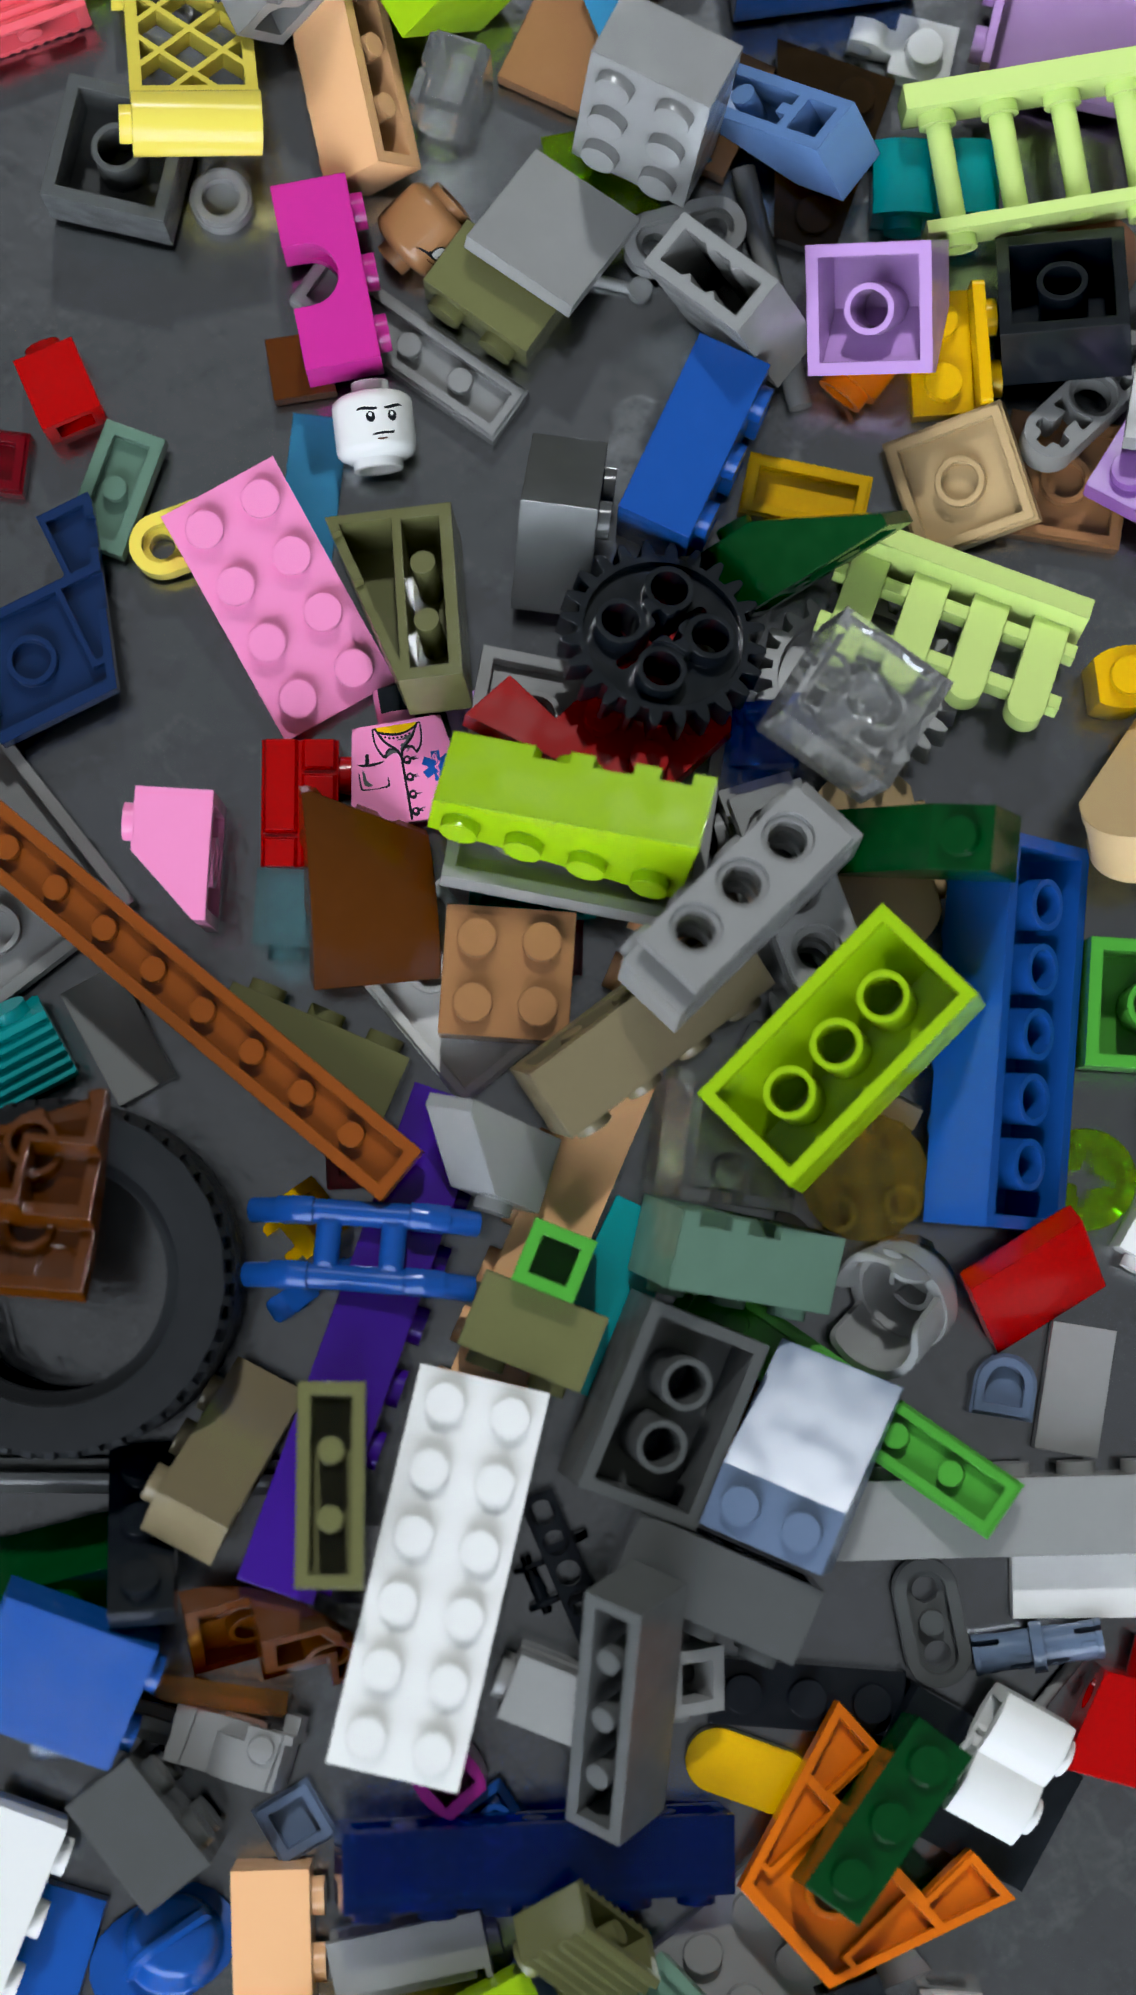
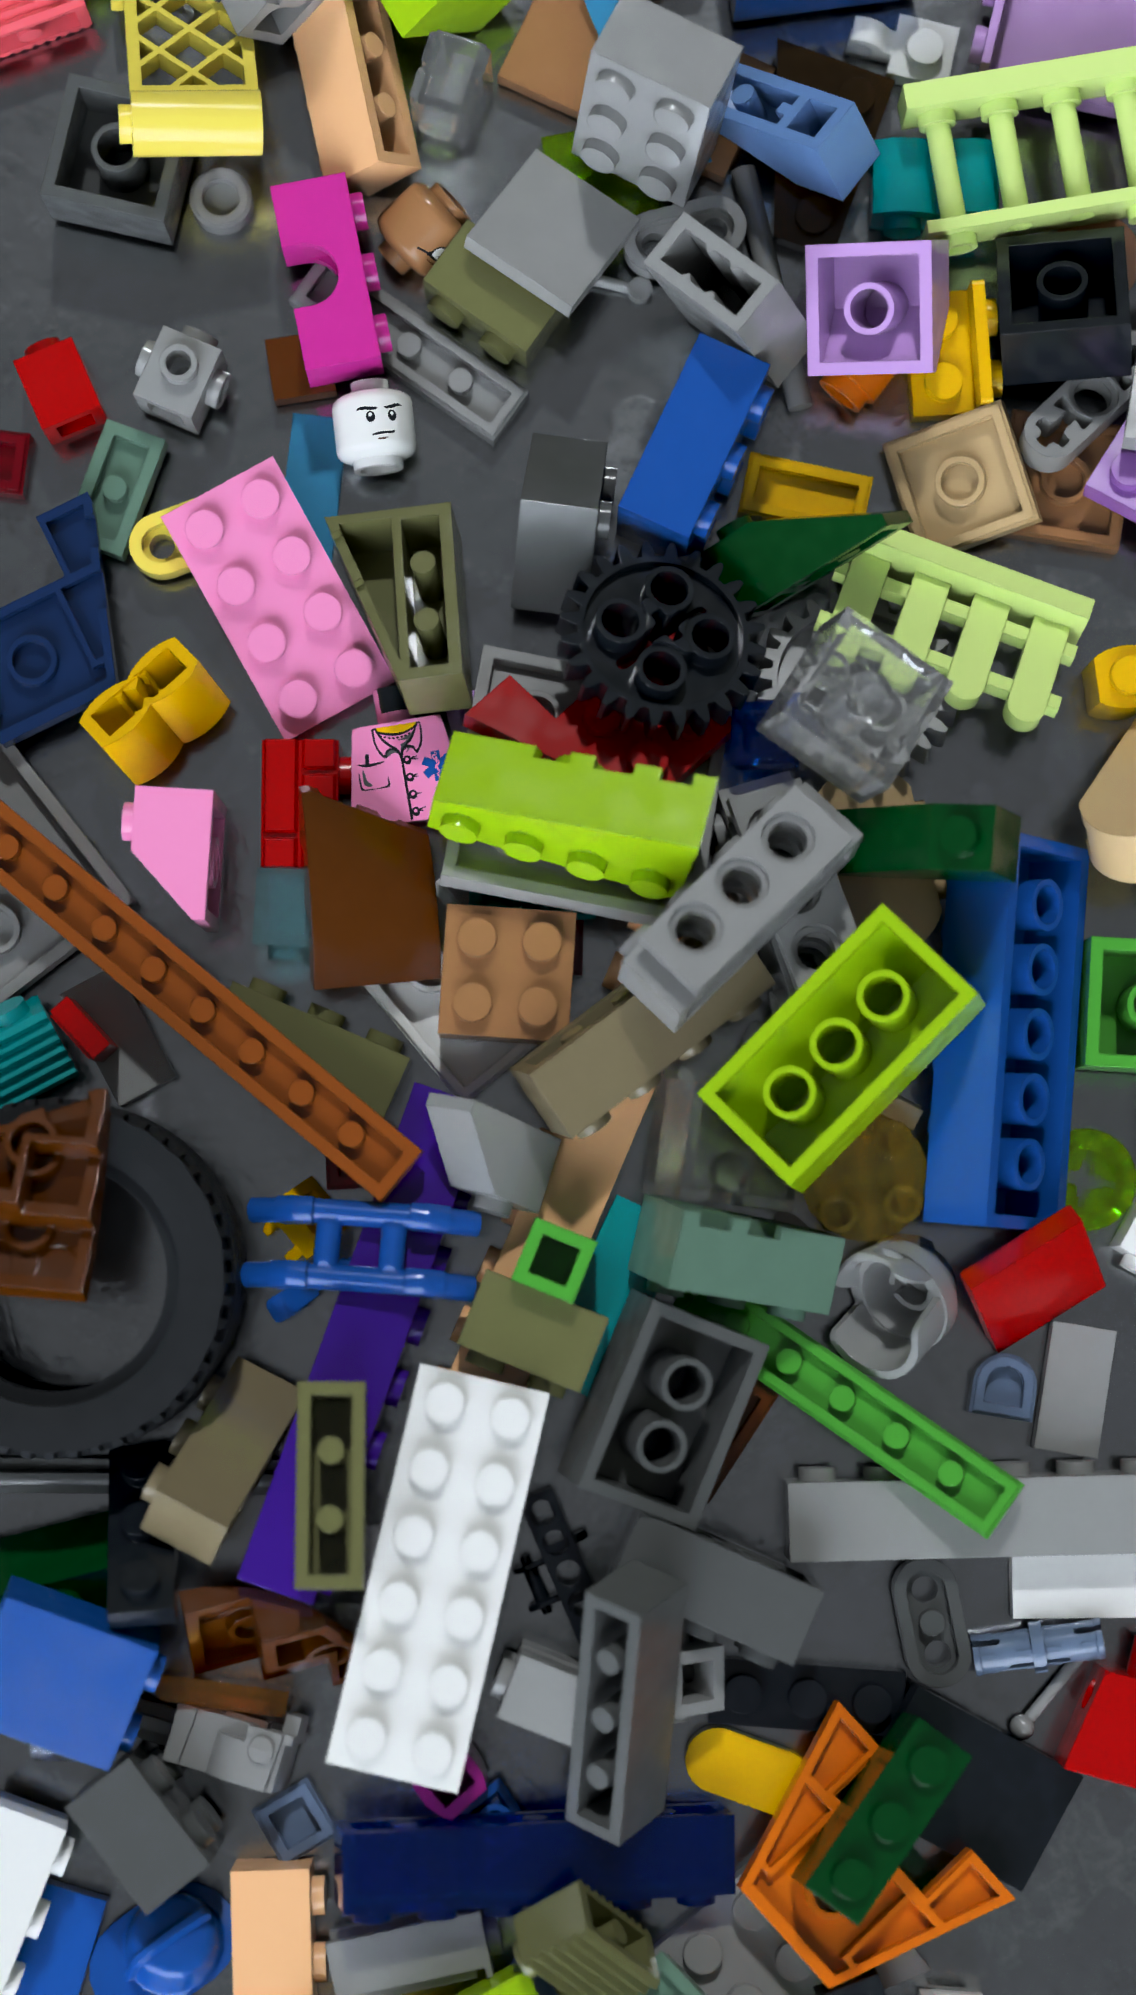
(83, 1030): none -> red tile
(155, 711): none -> yellow brick
(181, 377): none -> light grey brick
(802, 1457): slope -> none
(1014, 1757): white brick -> none

